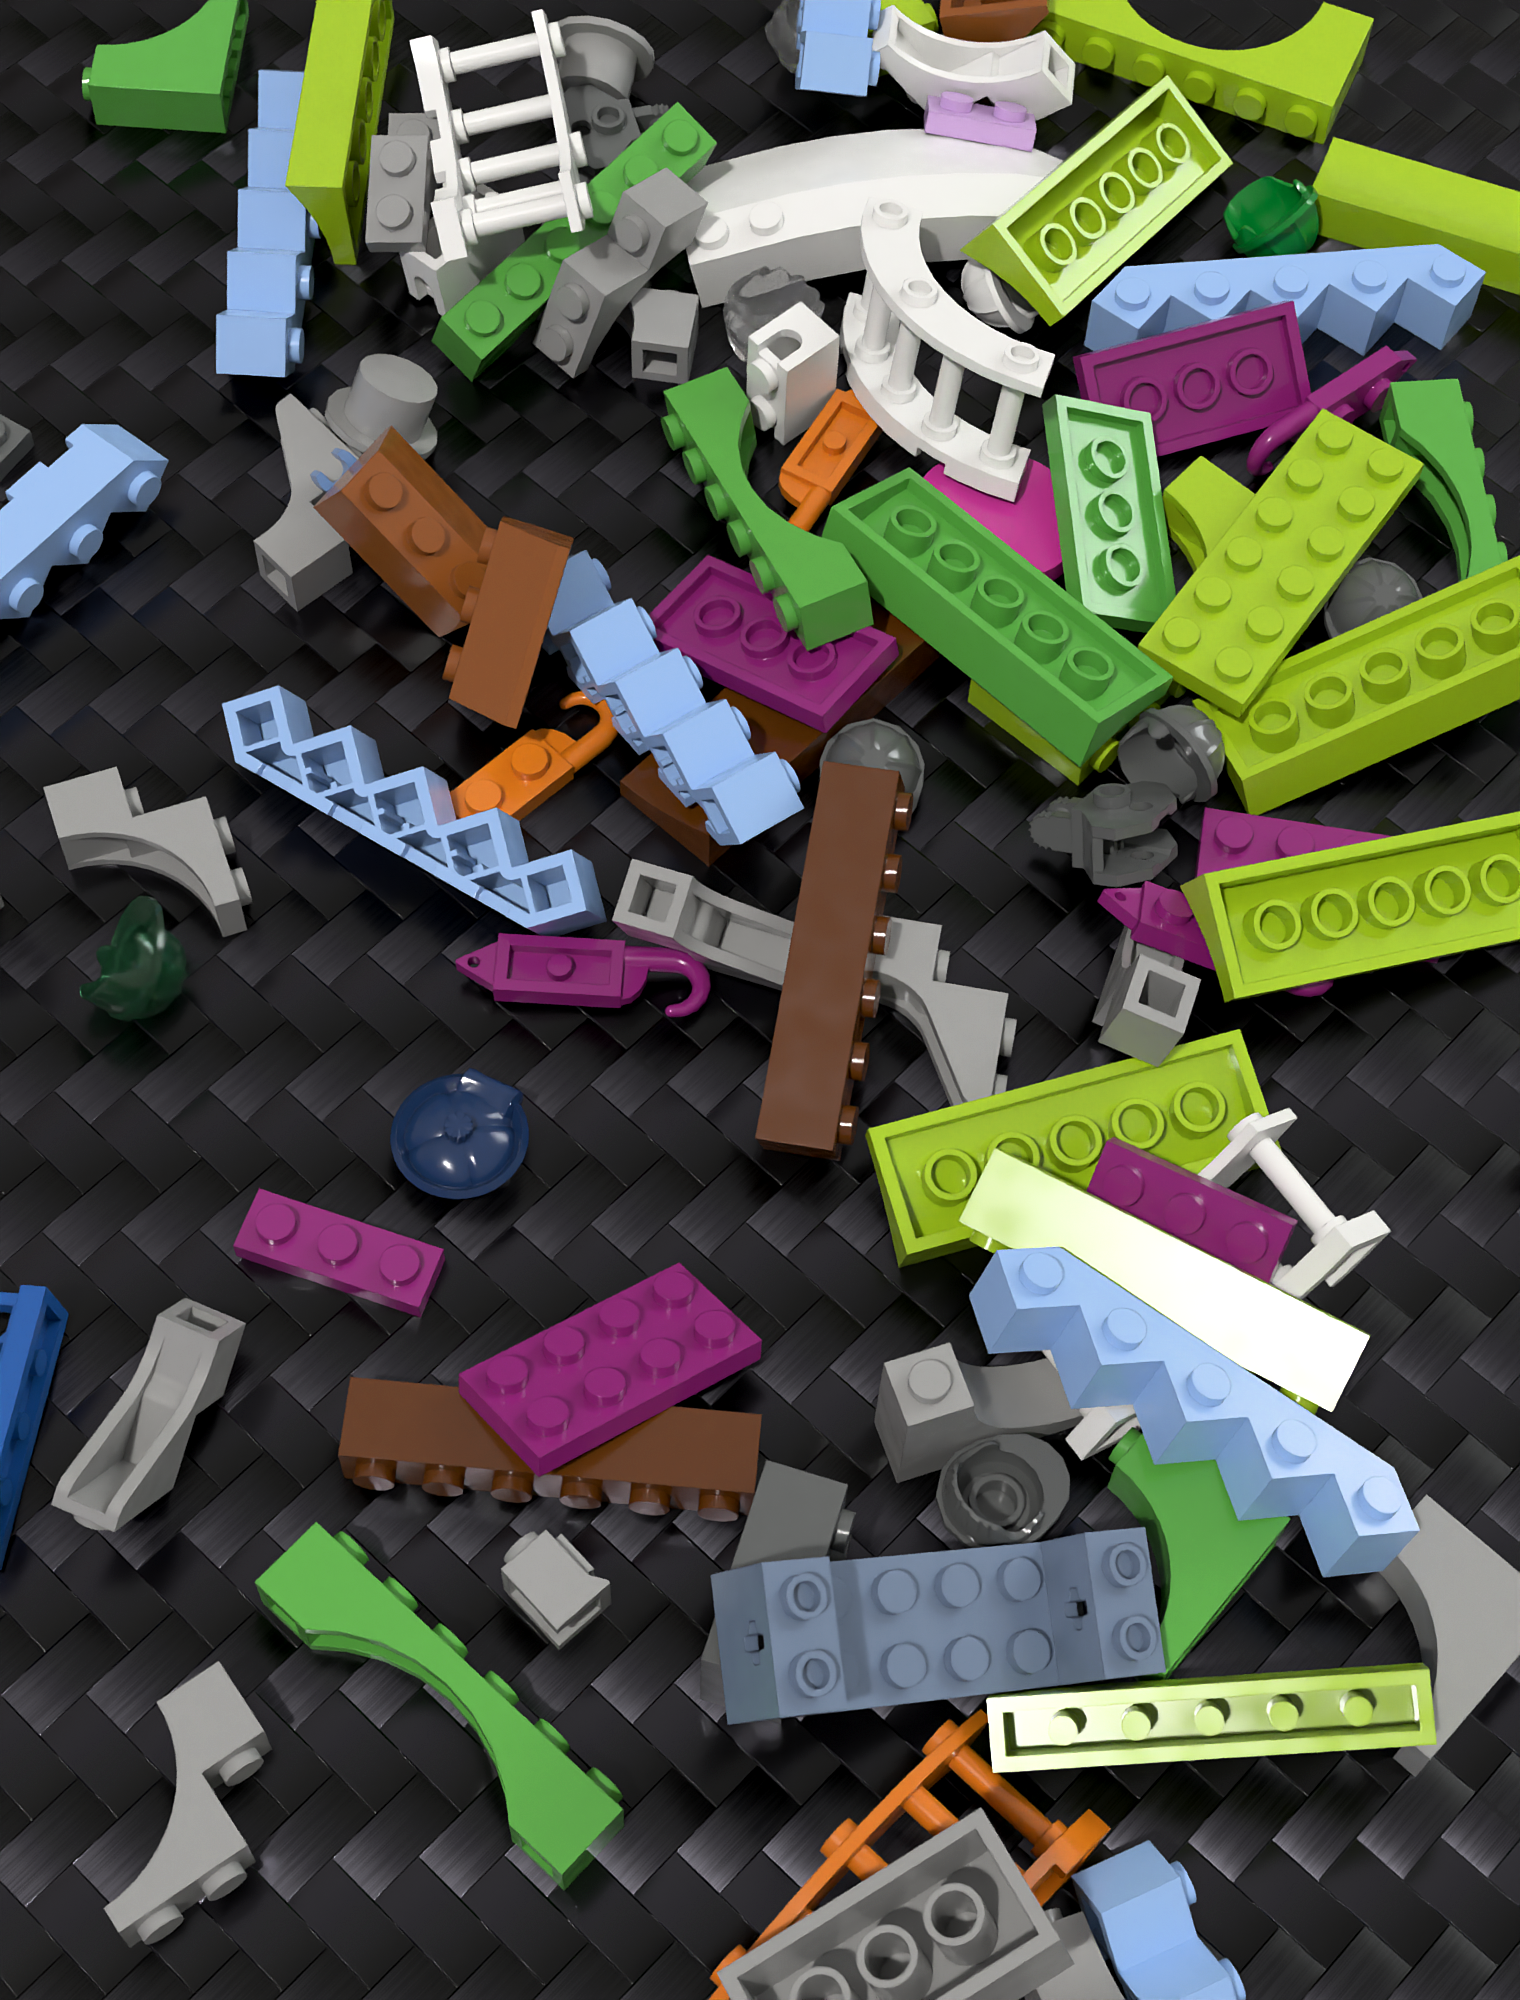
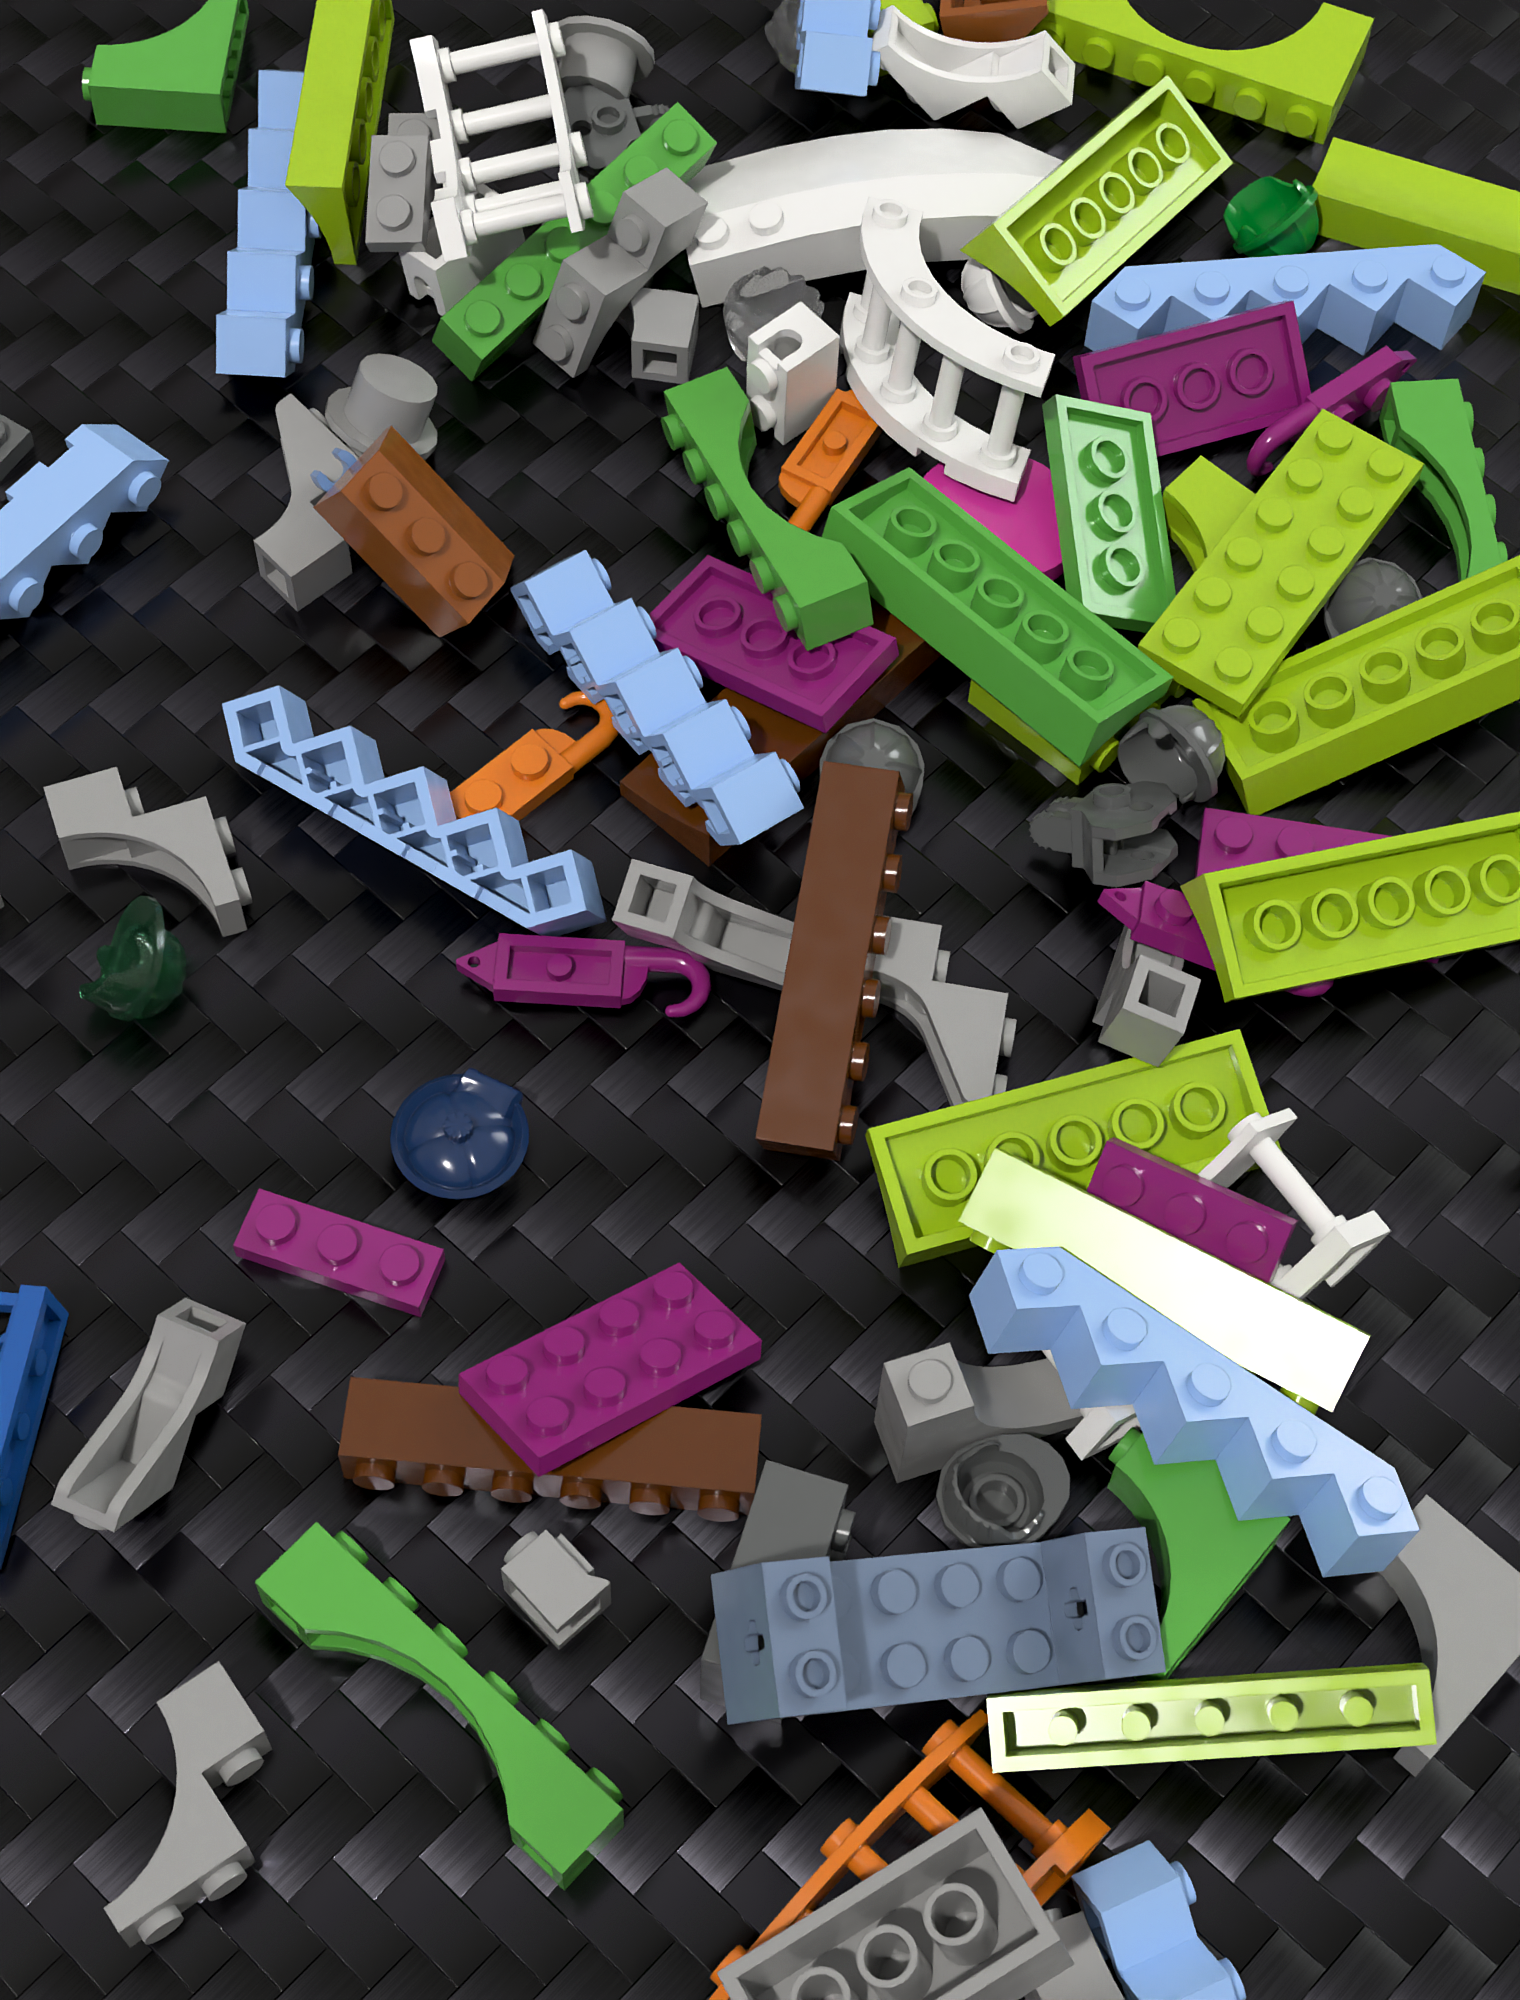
(507, 619): dark orange slope -> none
(960, 118): lavender plate -> none

